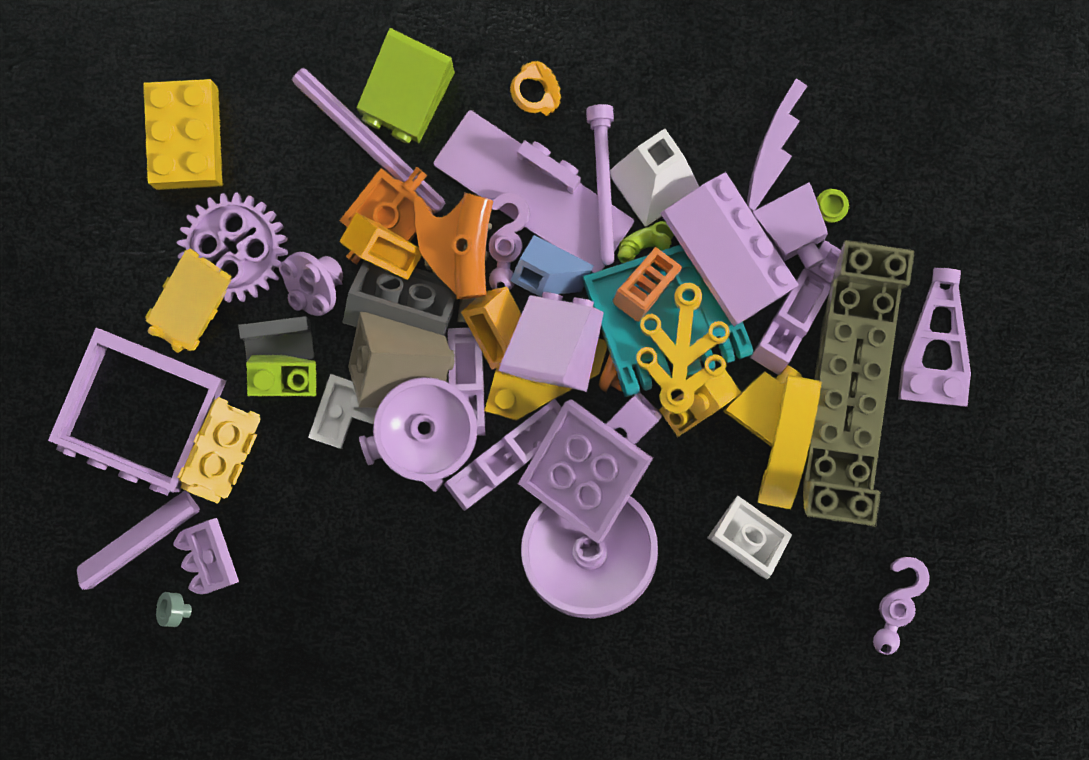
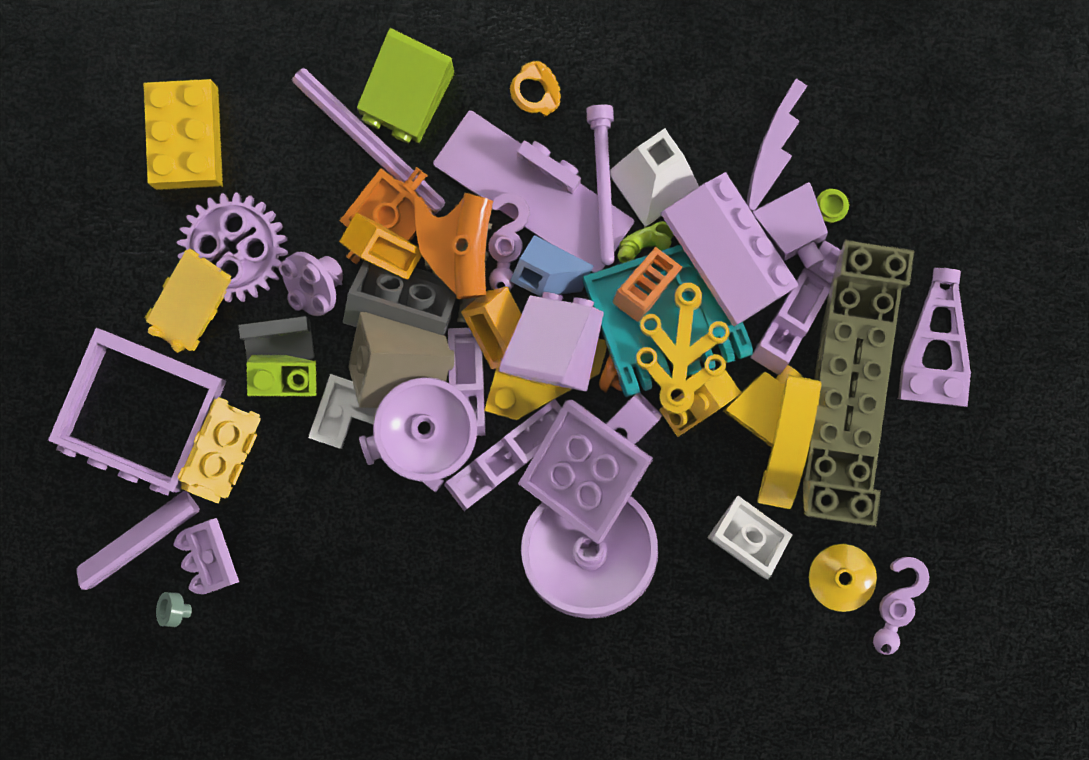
(825, 577): none -> yellow dish

